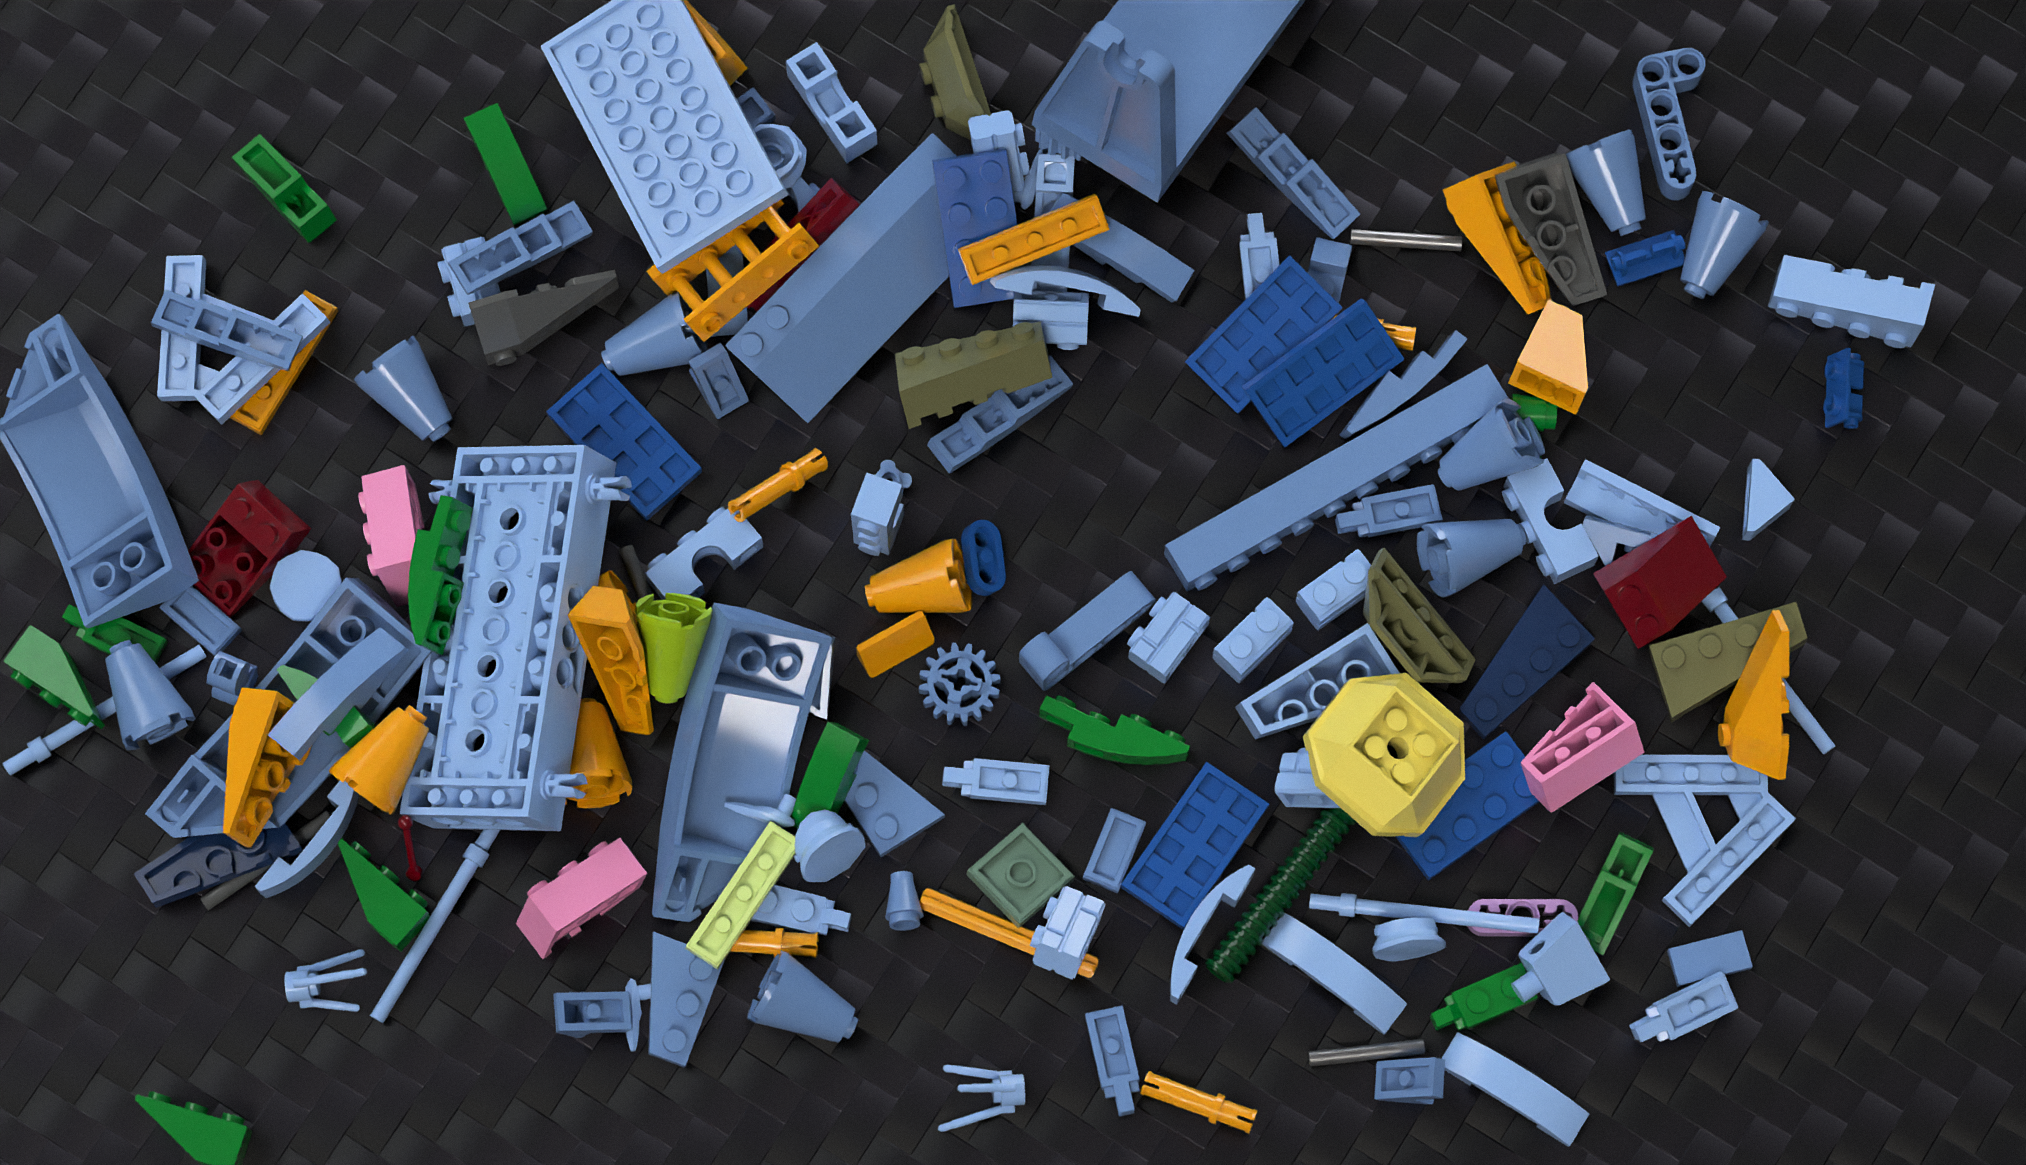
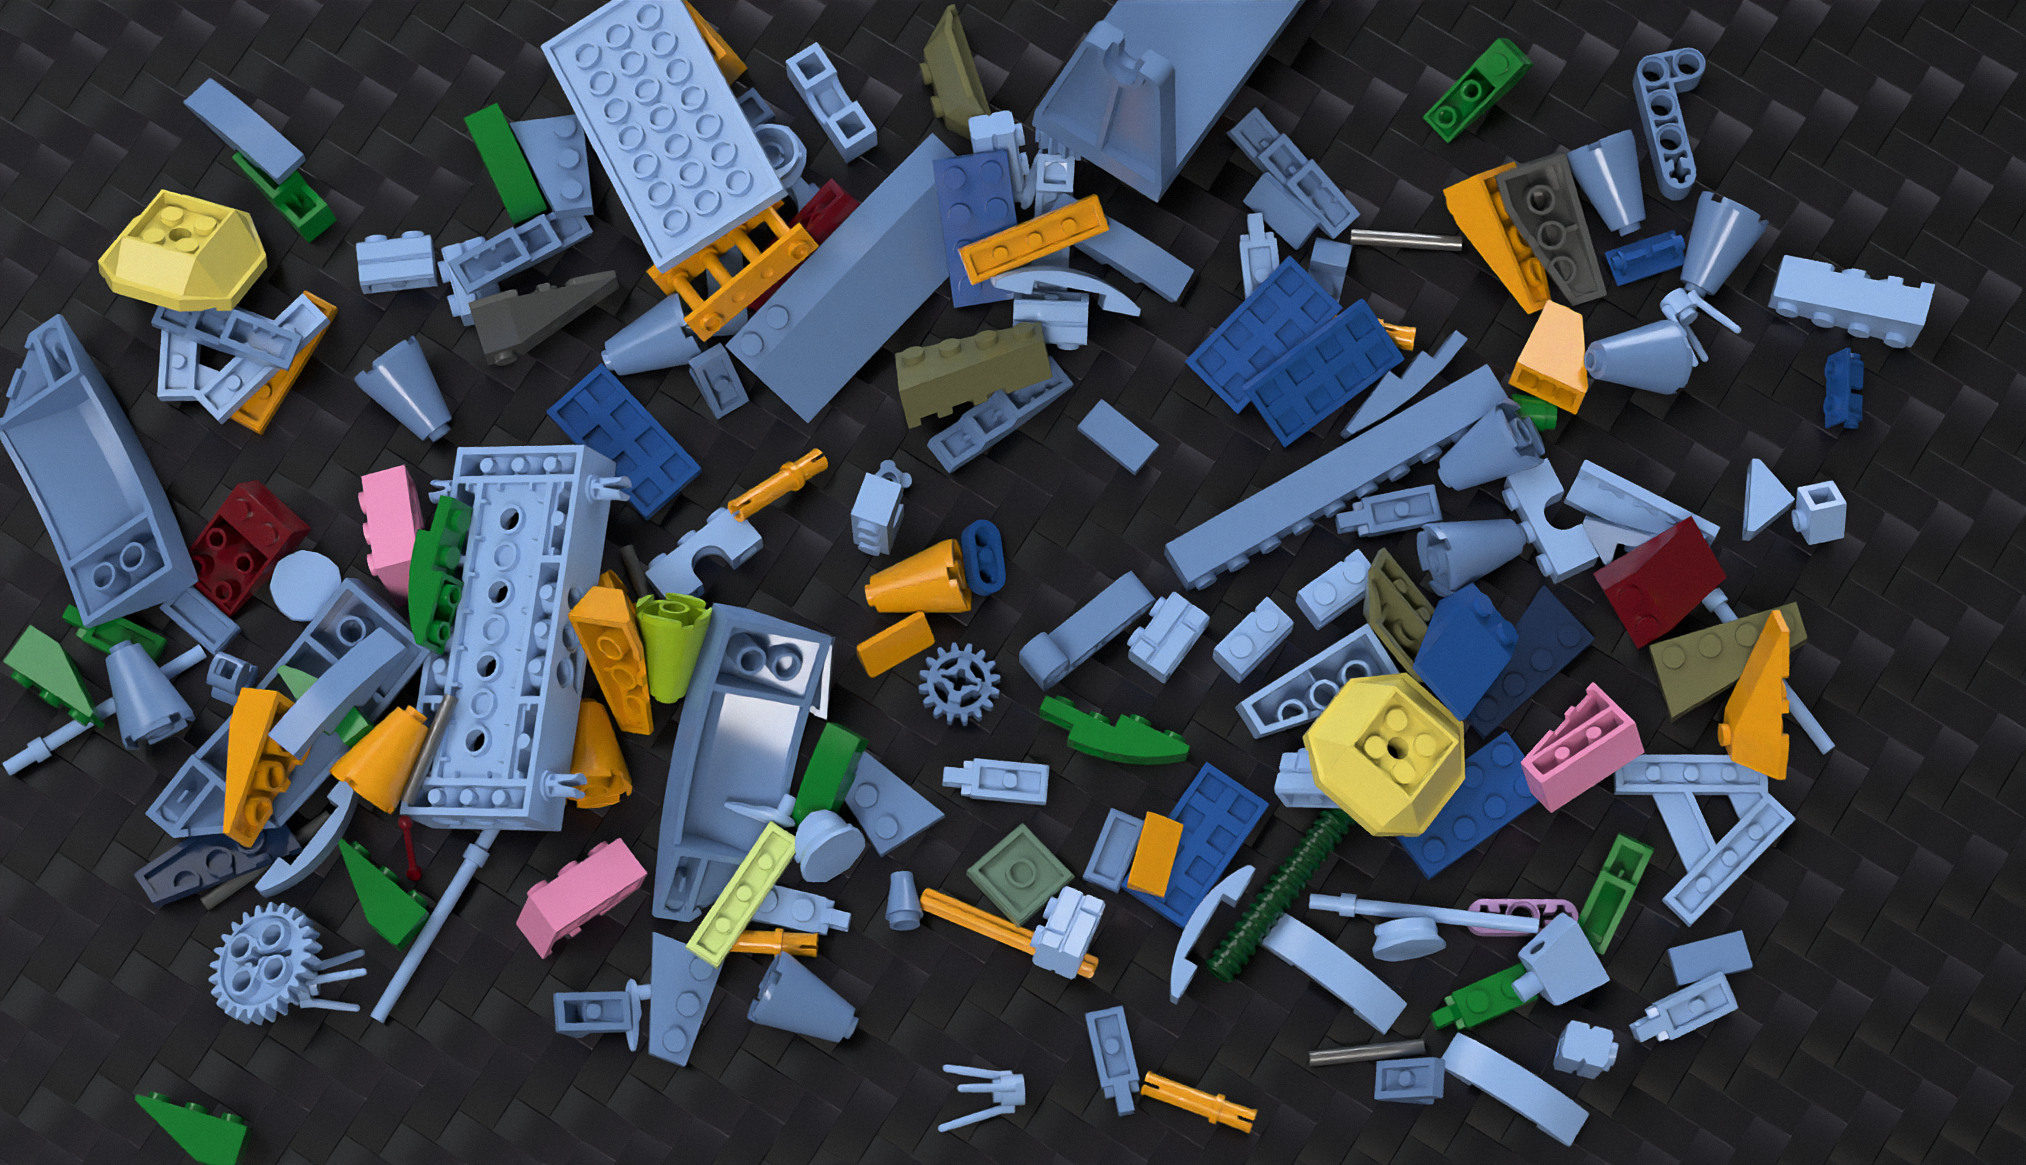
(185, 255): none -> light yellow piece
(245, 130): none -> medium blue slope
(265, 963): none -> light blue gear
(396, 263): none -> light blue brick
(429, 749): none -> flat silver bar
(559, 160): none -> medium blue wing
(1118, 437): none -> medium blue tile
(1155, 855): none -> light orange slope
(1282, 210): none -> medium blue tile
(1464, 649): none -> blue slope
(1478, 88): none -> green slope
(1585, 1050): none -> light blue brick
(1643, 358): none -> medium blue cone
(1682, 309): none -> light blue plant
(1820, 512): none -> light blue brick

